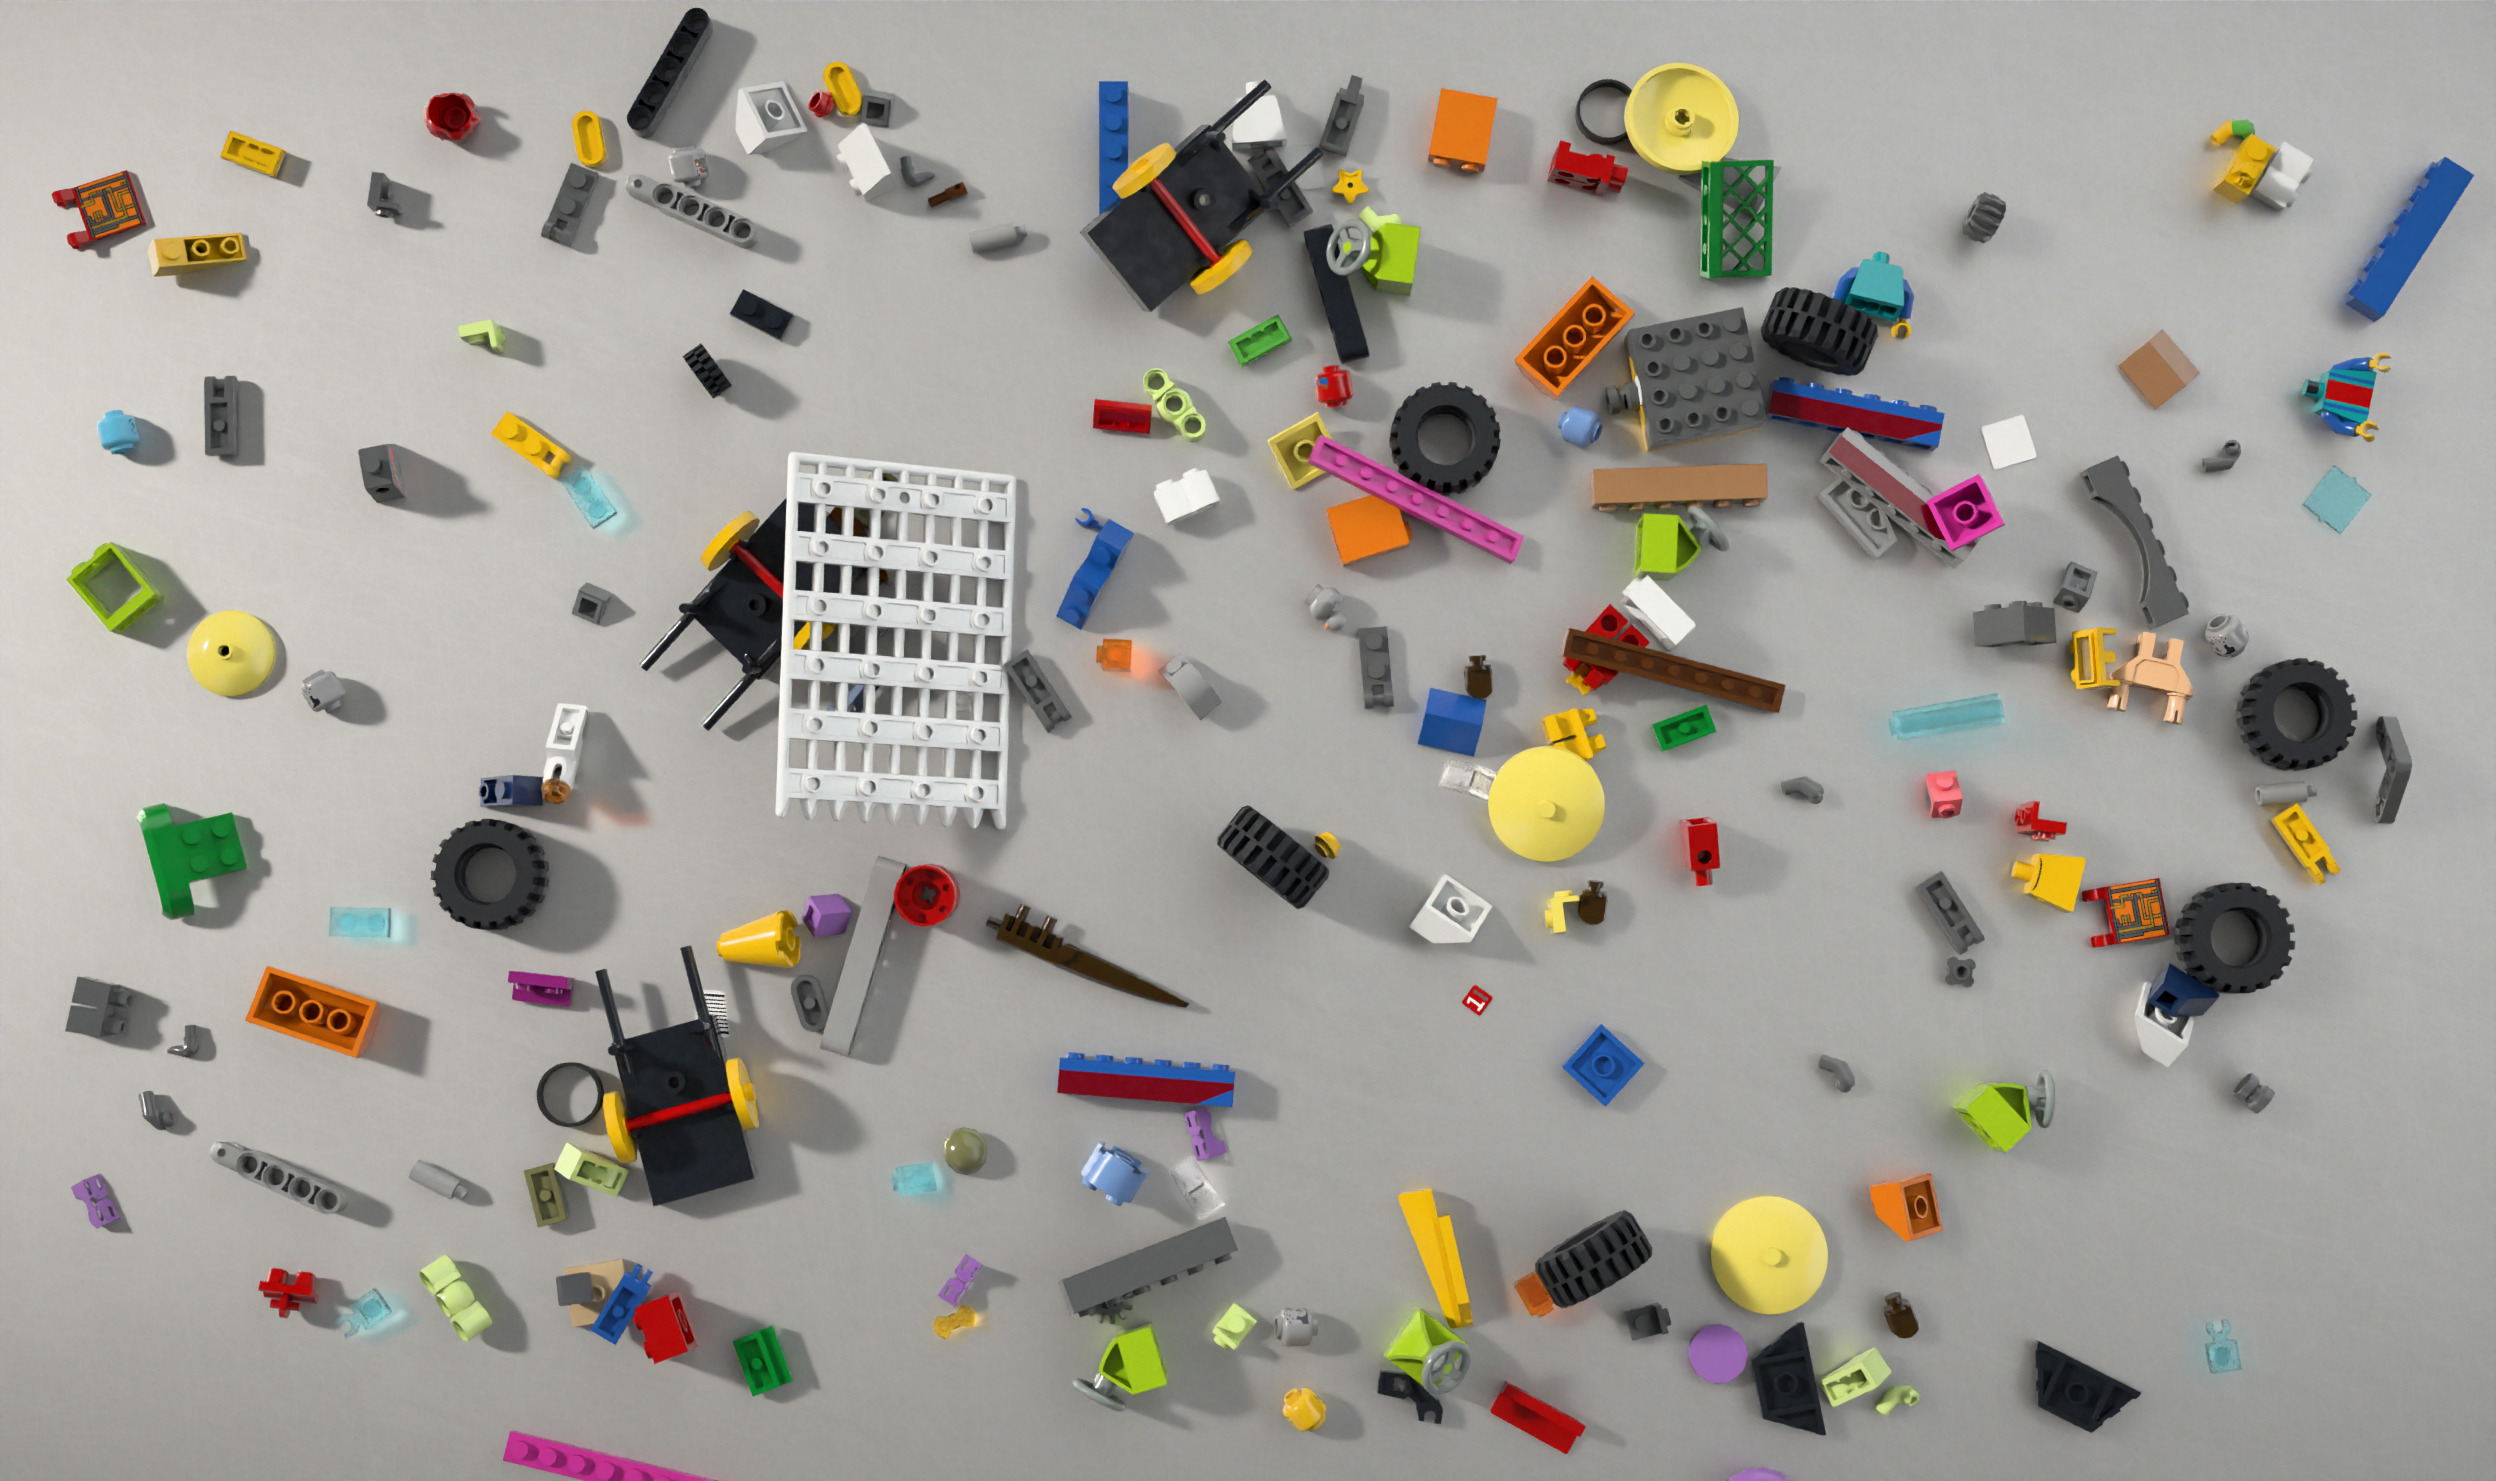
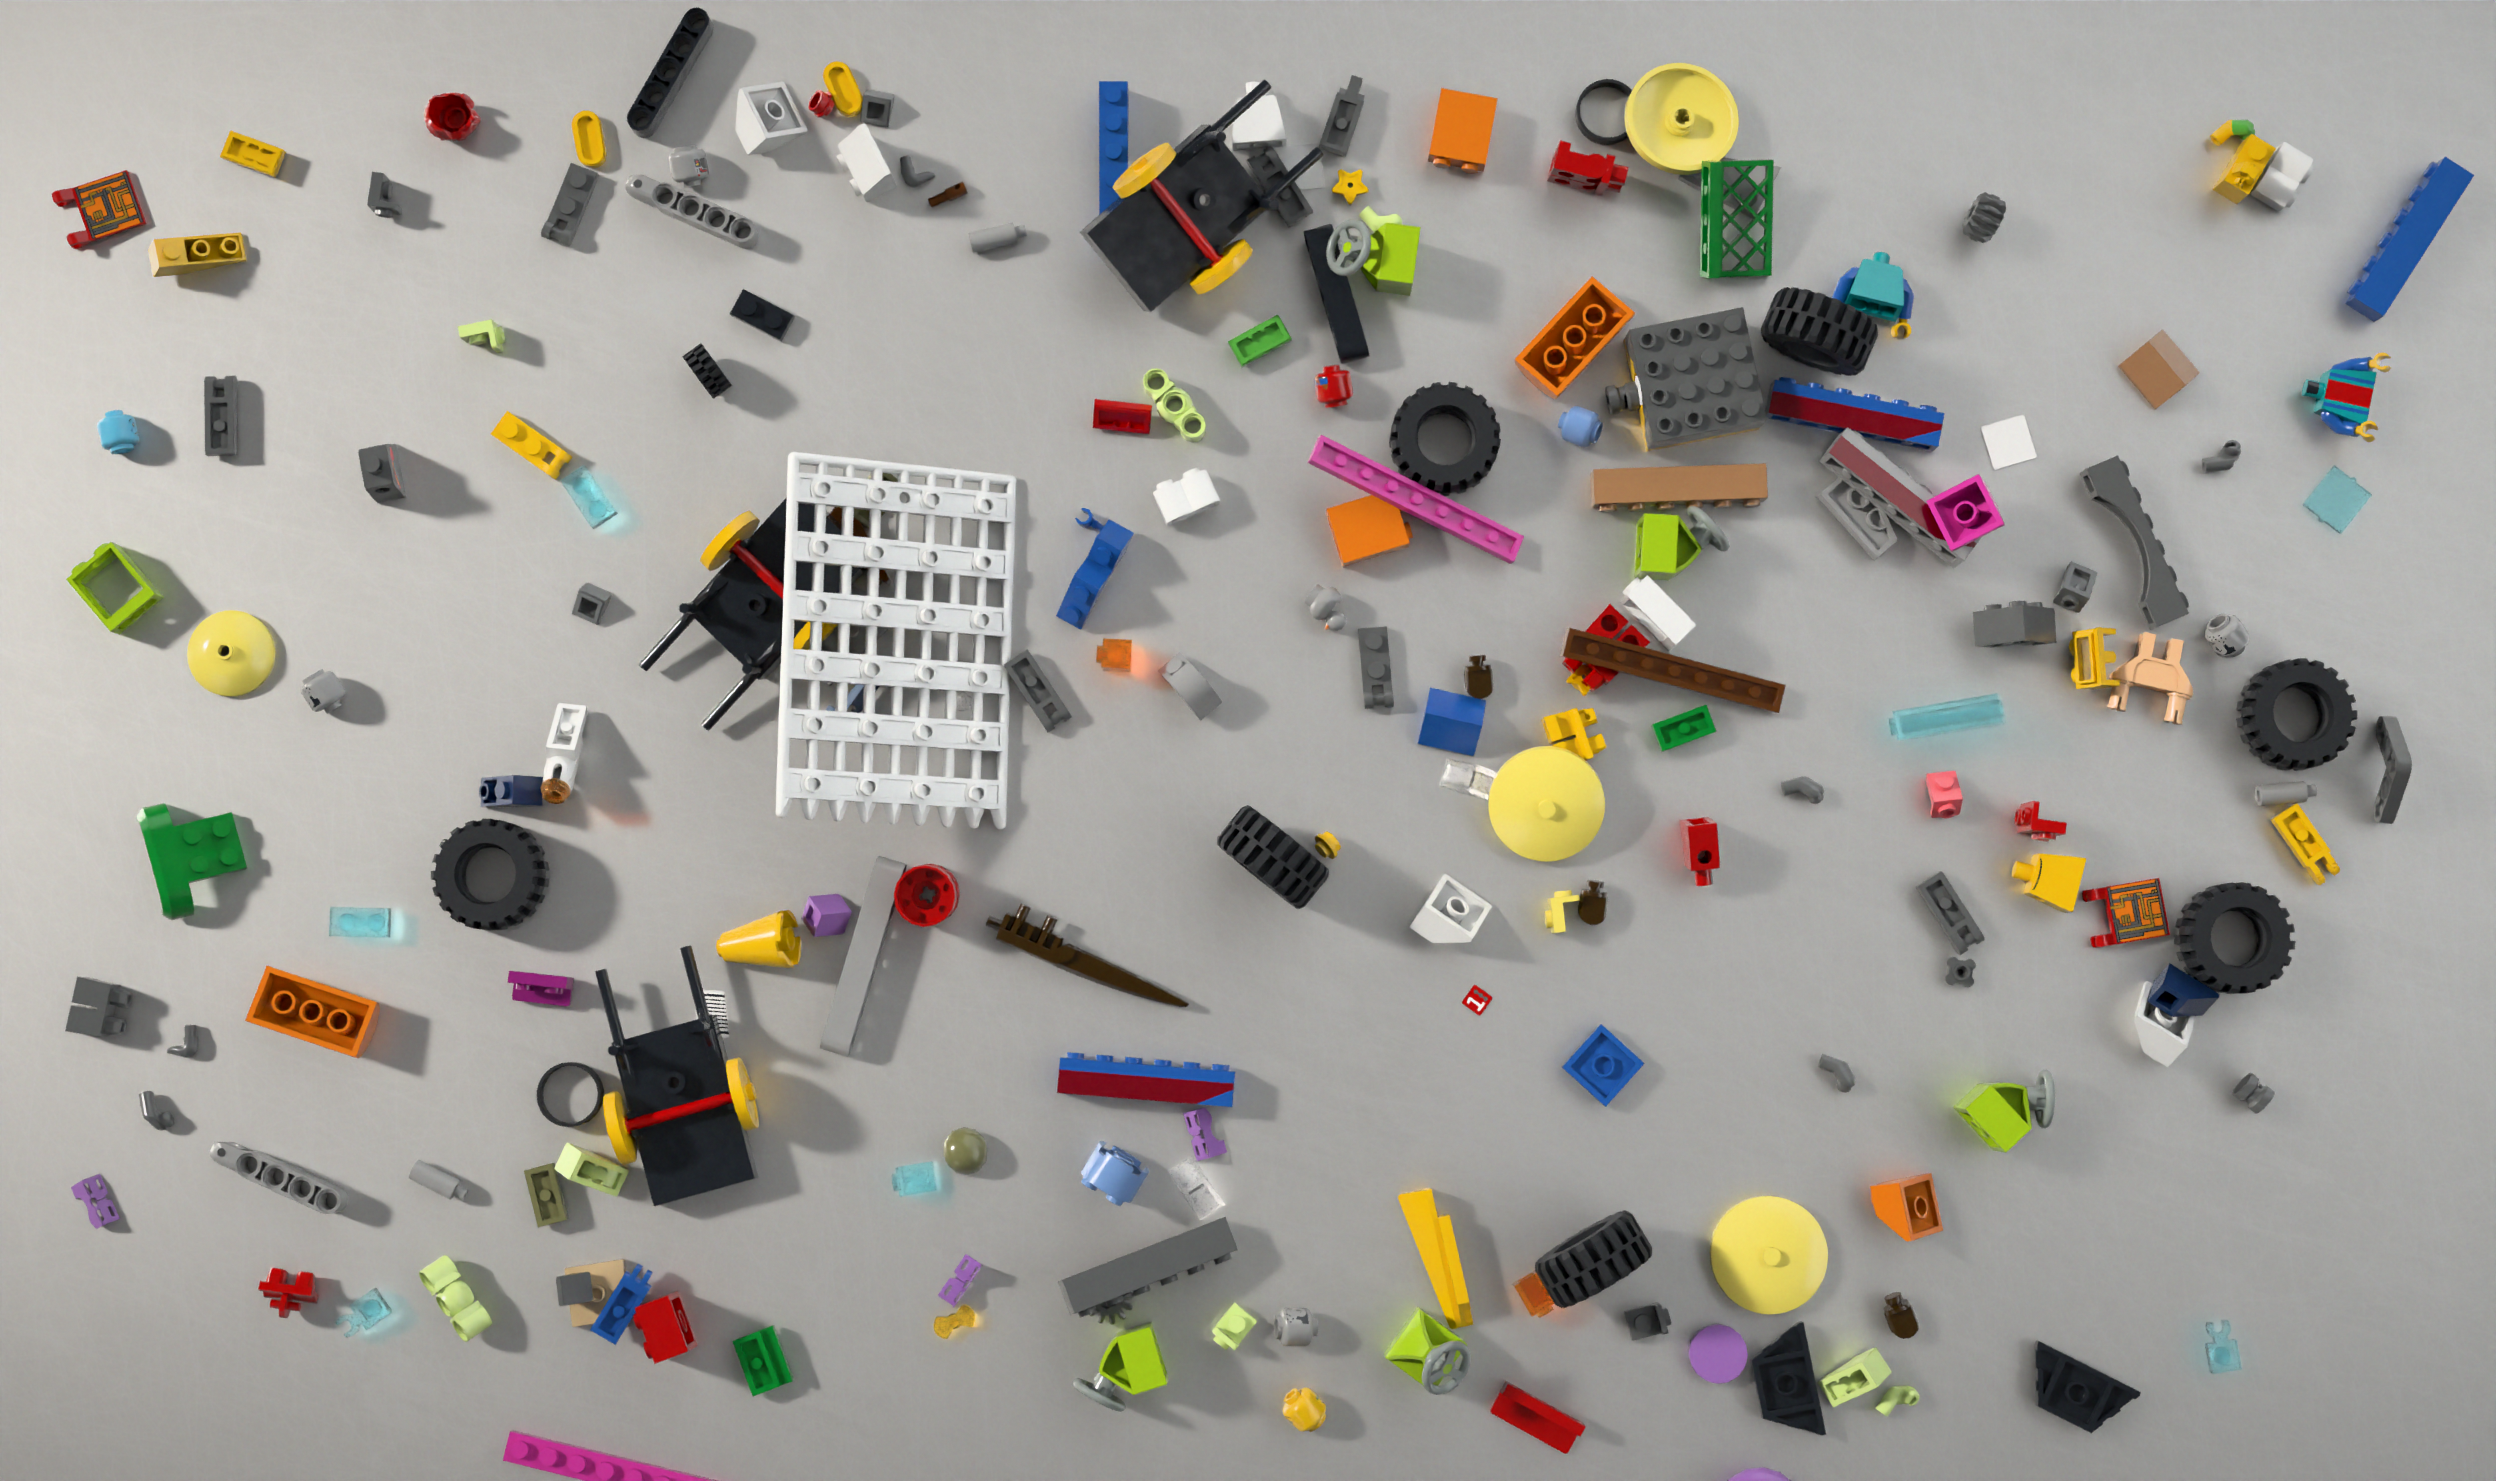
(809, 1003): dark grey plate -> none
(1294, 447): light yellow slope -> none
(1422, 1398): black piece -> none

